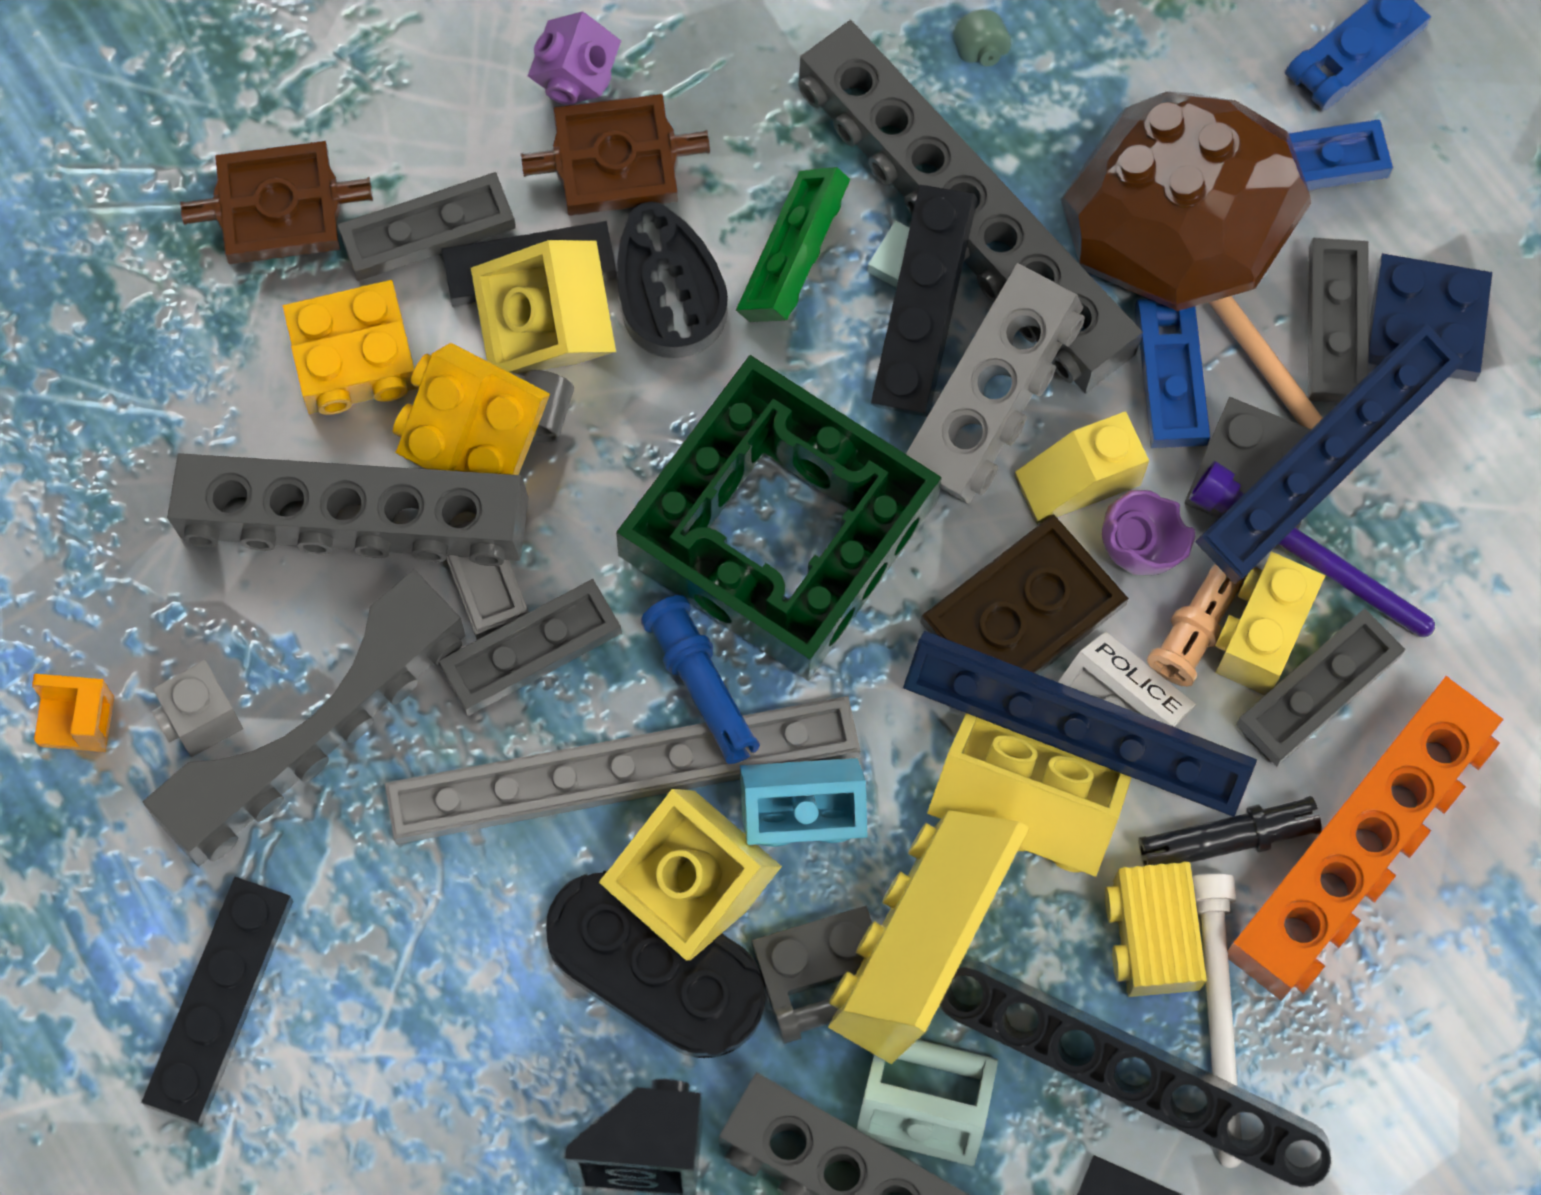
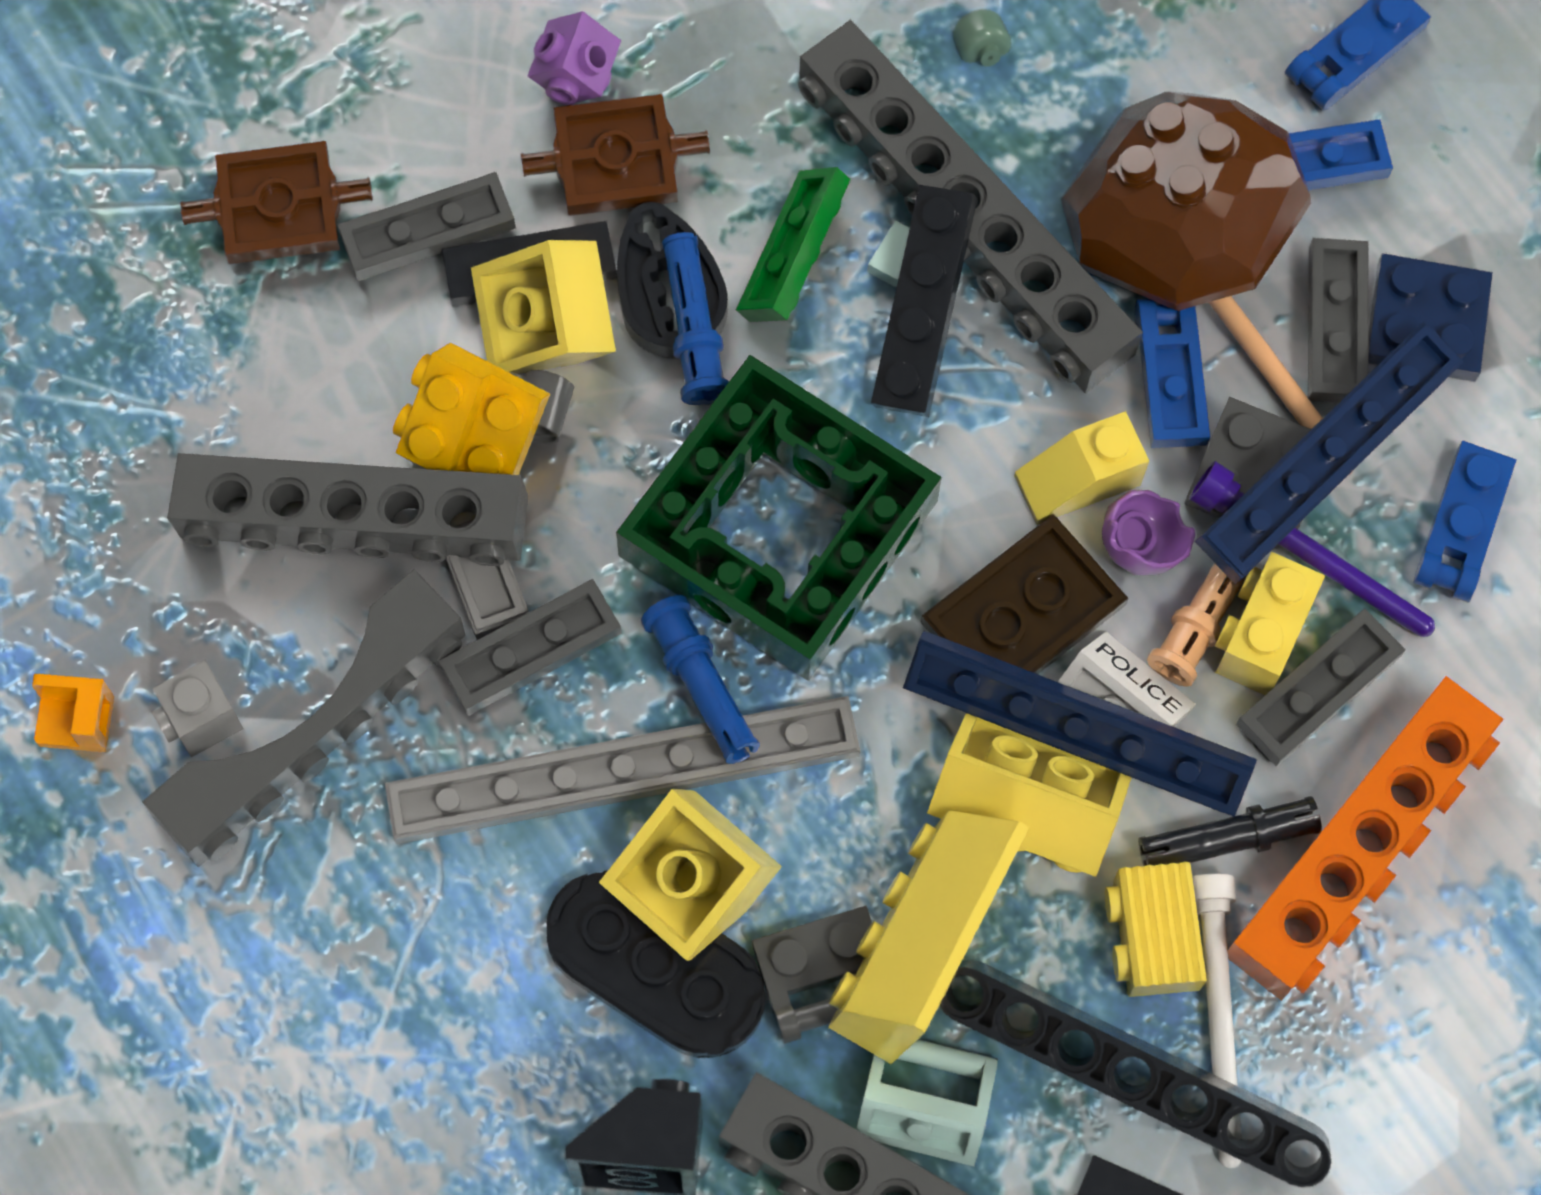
(217, 1001): black plate -> none
(350, 348): yellow plate -> none
(697, 343): none -> blue pin
(803, 802): medium azure brick -> none
(1022, 302): light grey brick -> none
(1465, 520): none -> blue plate

